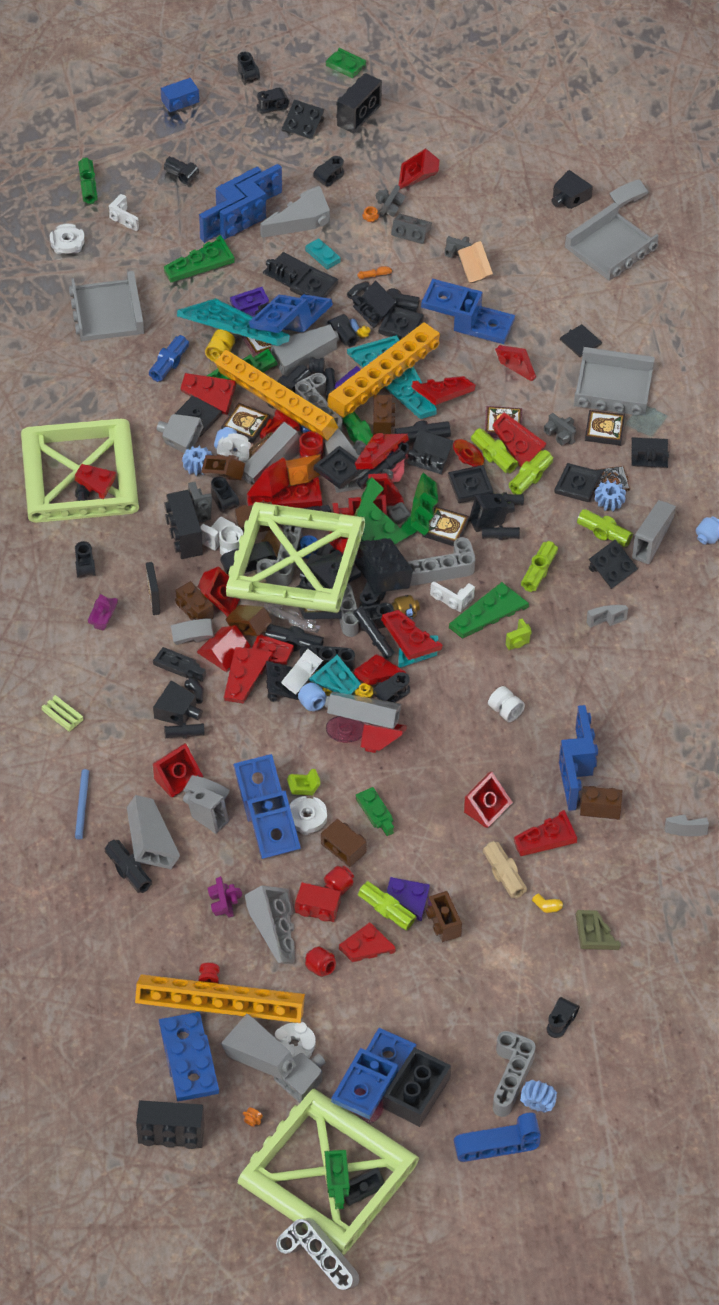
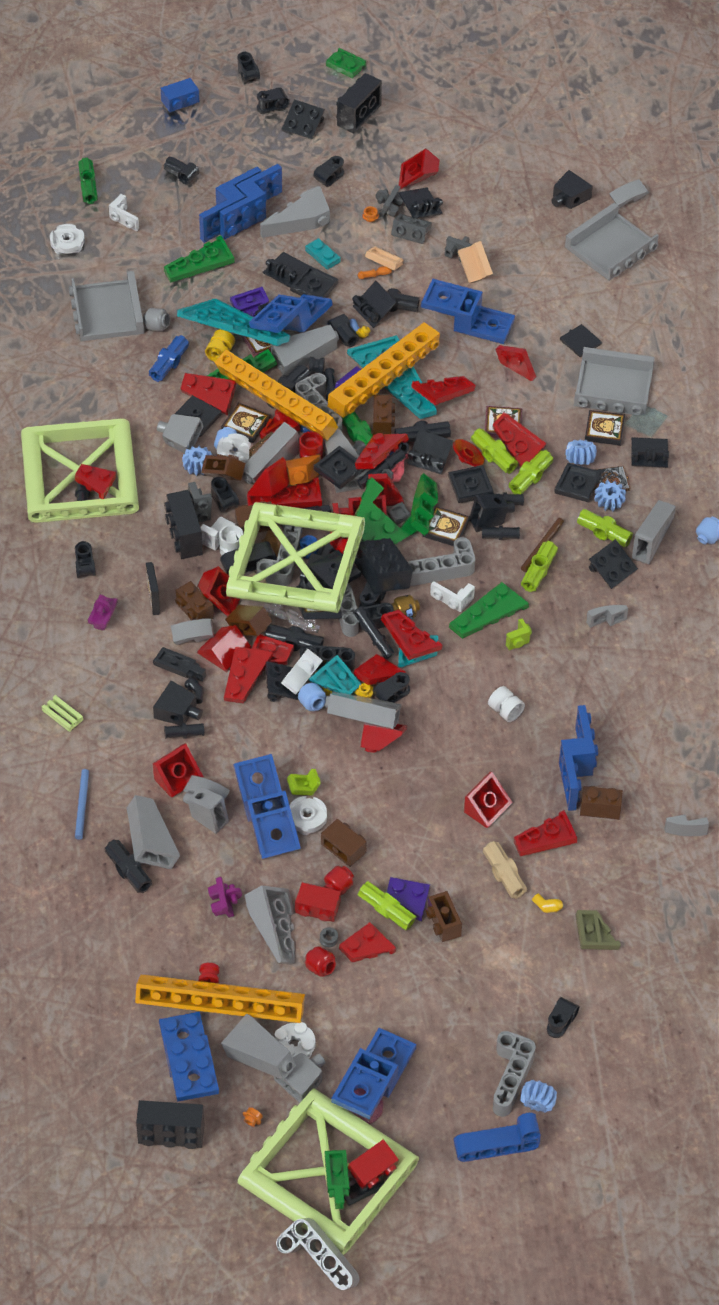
(156, 319): none -> light grey head
(328, 931): none -> dark grey bush
(344, 729): clear pink dish -> none
(356, 289): black arm -> none
(373, 1164): none -> red brick
(375, 810): green hinge -> none
(384, 258): none -> light nougat tile
(400, 322): black plate -> none
(416, 1086): black brick -> none
(421, 202): none -> black hinge
(548, 536): none -> reddish brown bar
(563, 428): dark grey hips -> none
(580, 452): none -> light blue gear

